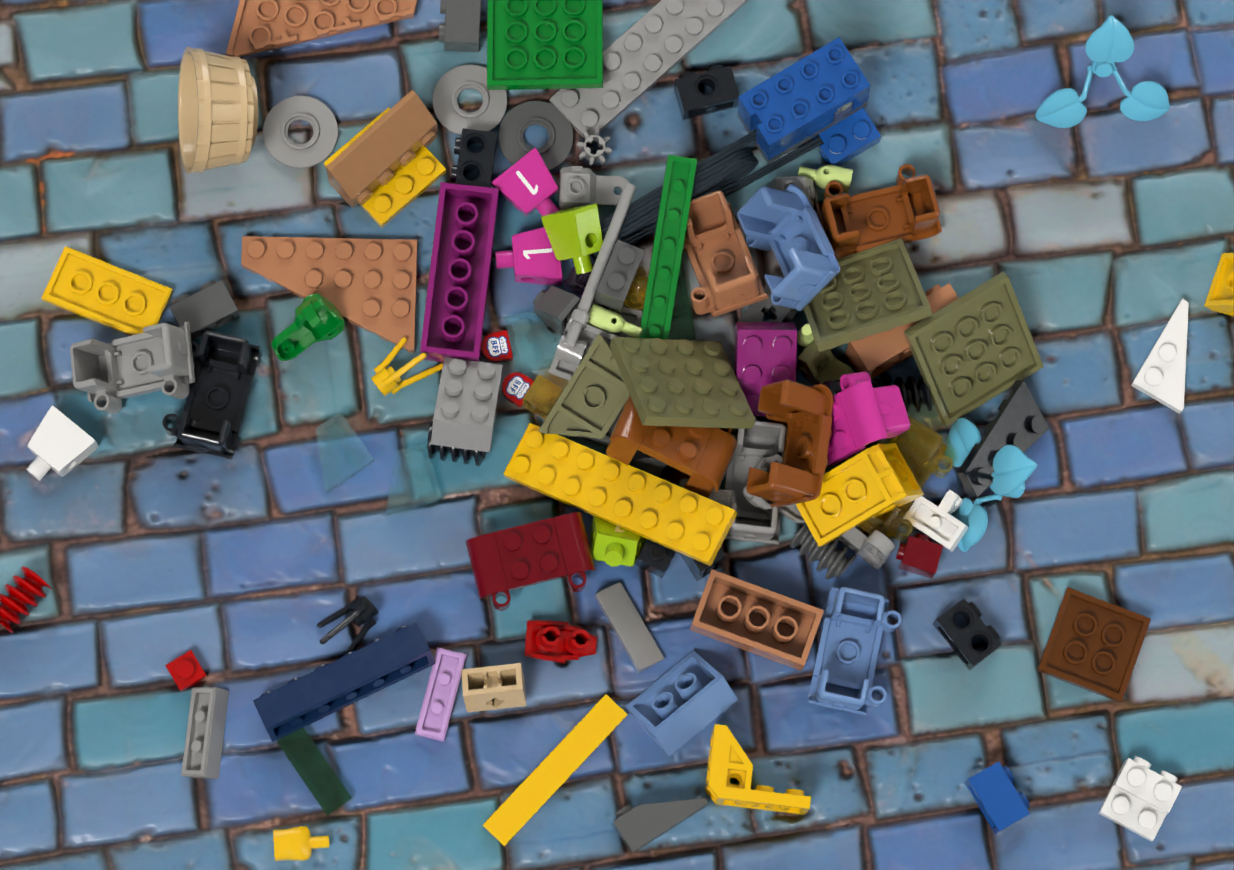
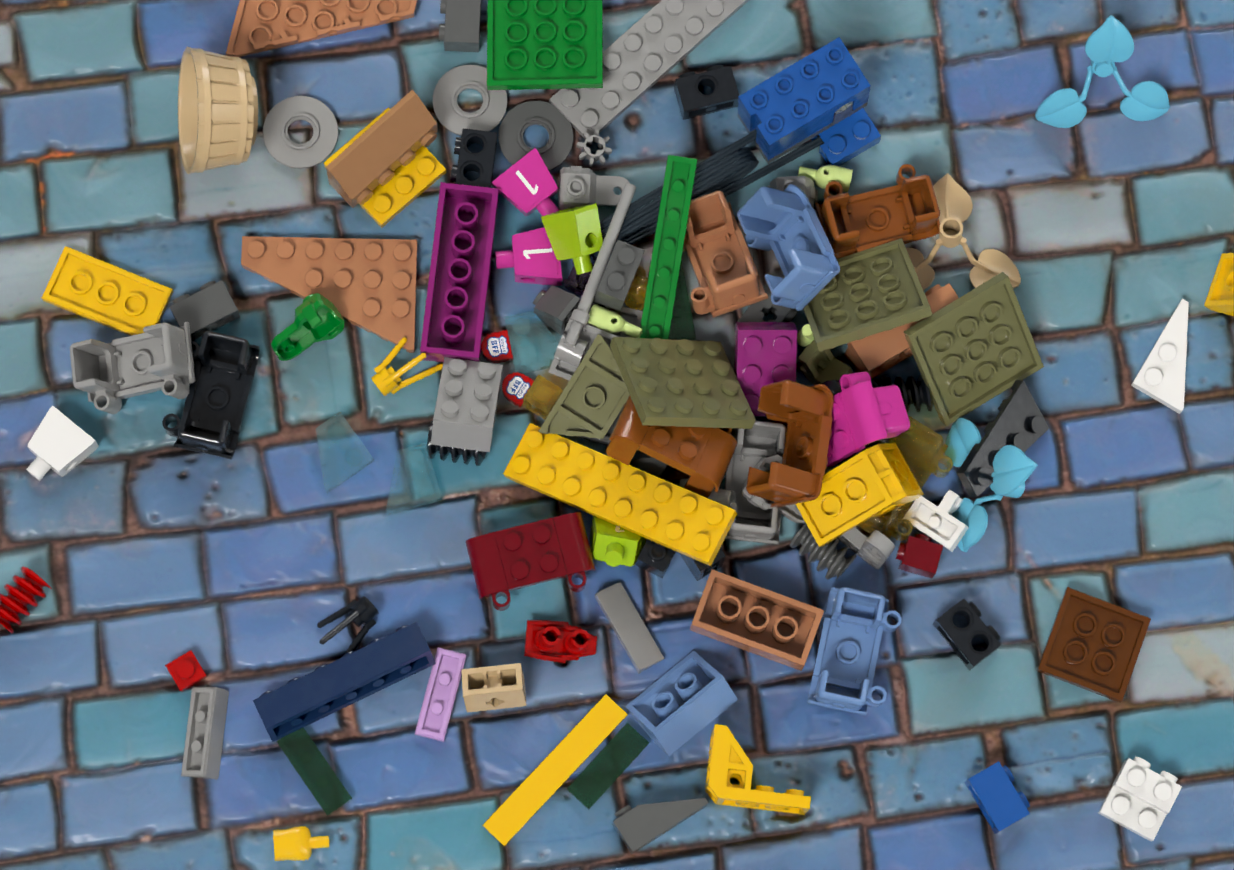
(608, 766): none -> clear green tile
(955, 209): none -> tan plant

